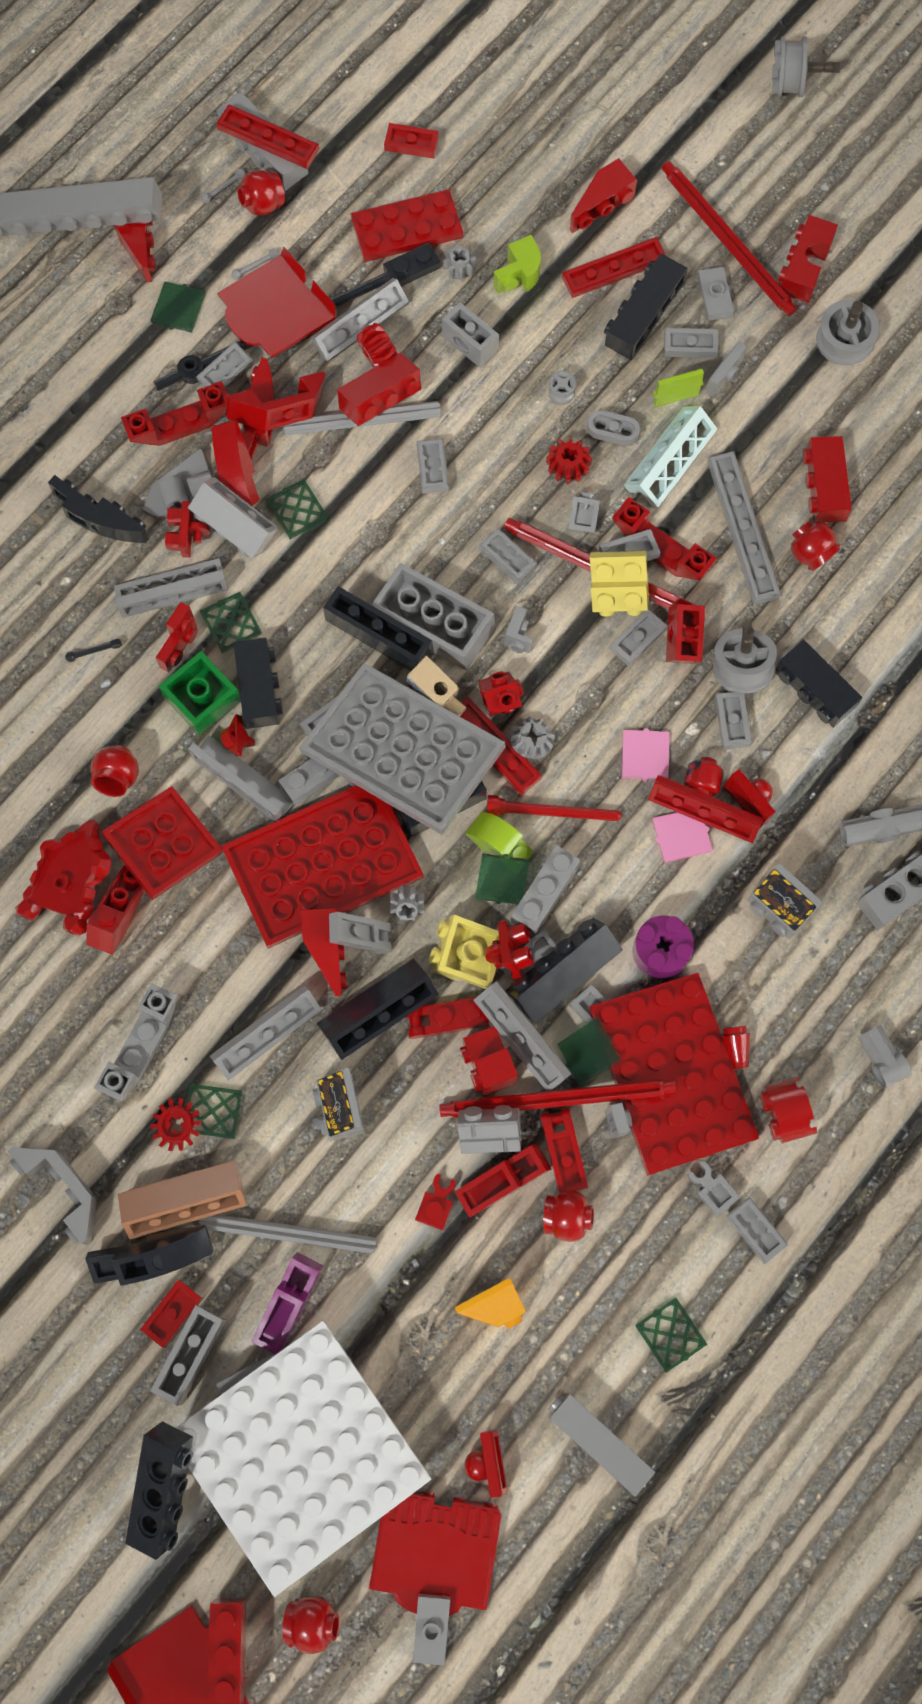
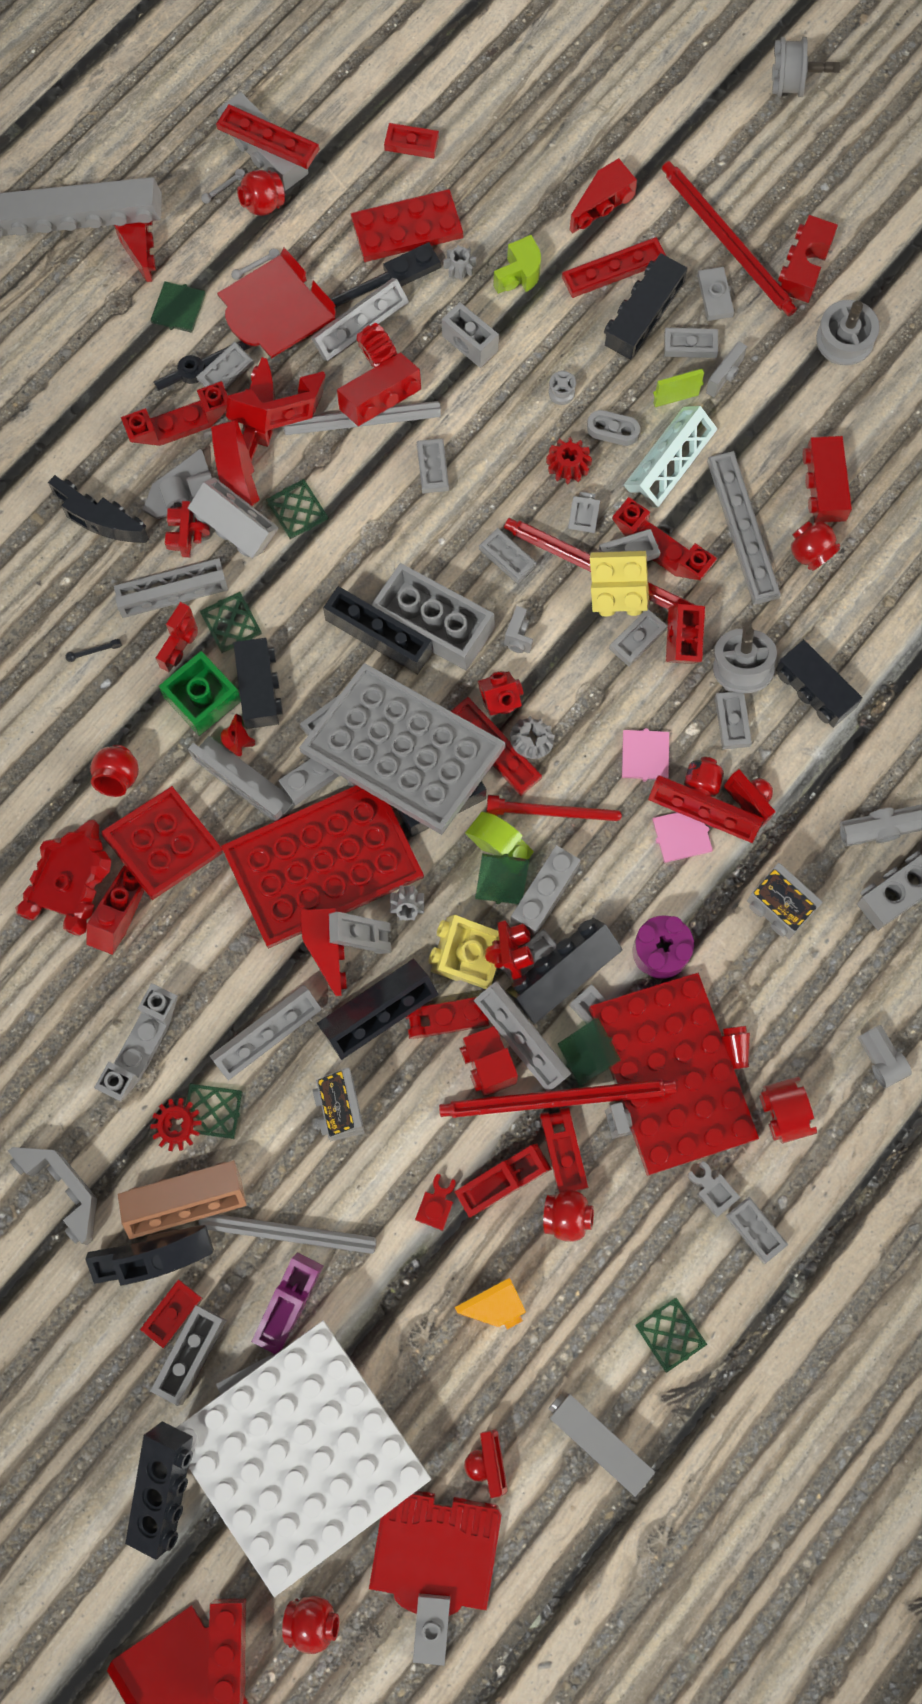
(430, 680): tan torso -> none
(489, 1130): light grey brick -> none

